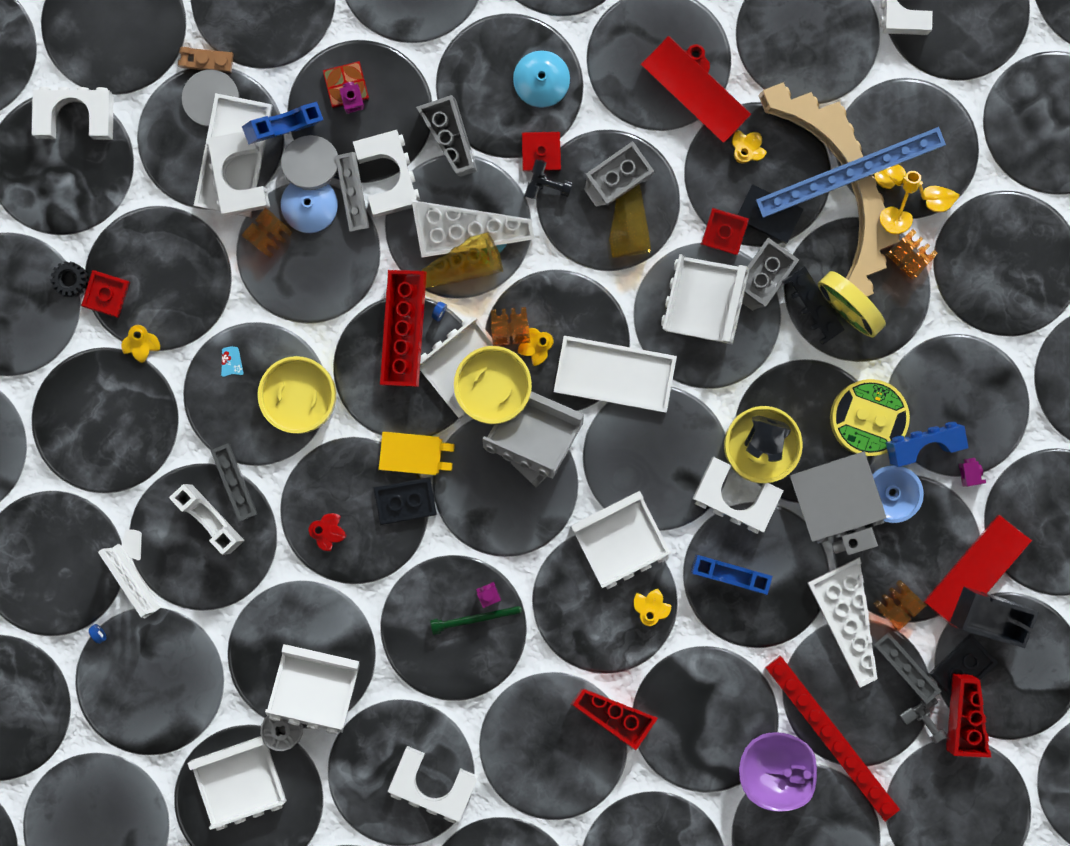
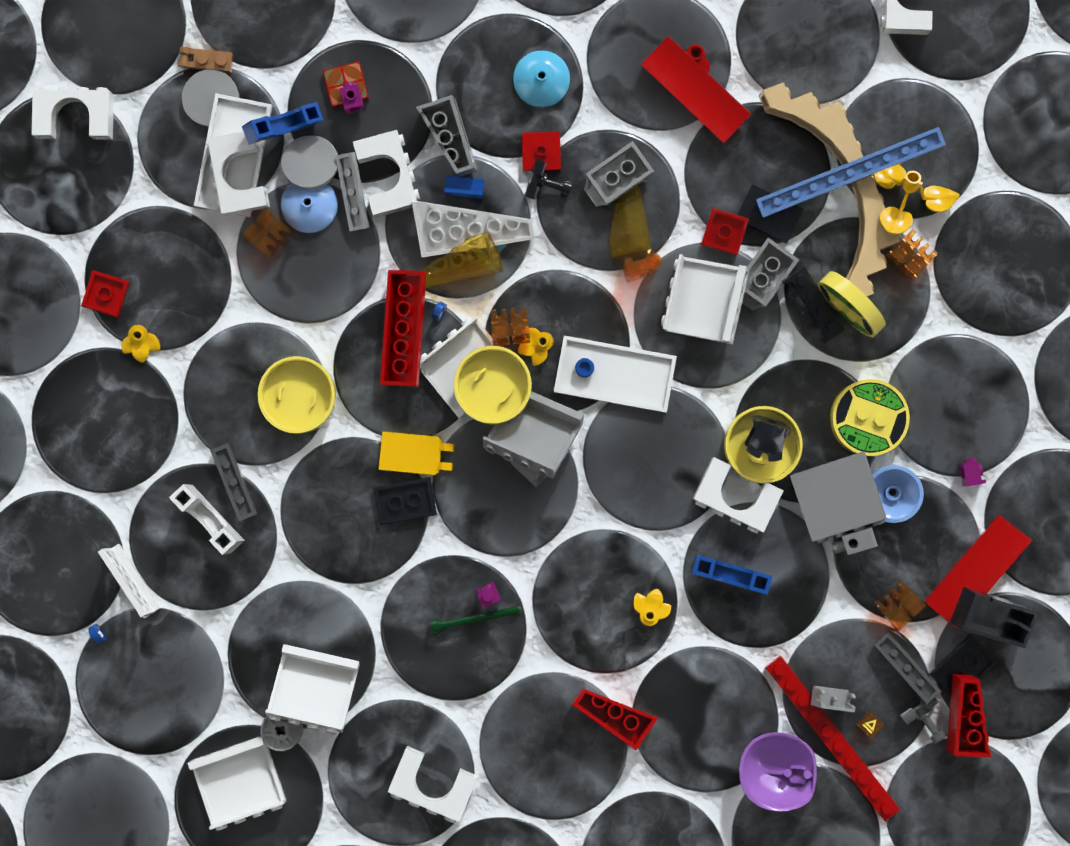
(81, 279): black tyre -> none
(132, 544): white sticker -> none
(231, 361): medium azure sticker -> none
(329, 533): red plate -> none
(464, 187): none -> blue panel
(584, 367): none -> blue tile
(621, 540): white panel -> none
(637, 269): none -> clear orange legs
(750, 145): yellow plate -> none
(832, 698): none -> light grey hinge
(846, 613): white wing -> none
(870, 724): none -> clear orange tile
(905, 449): blue arch -> none

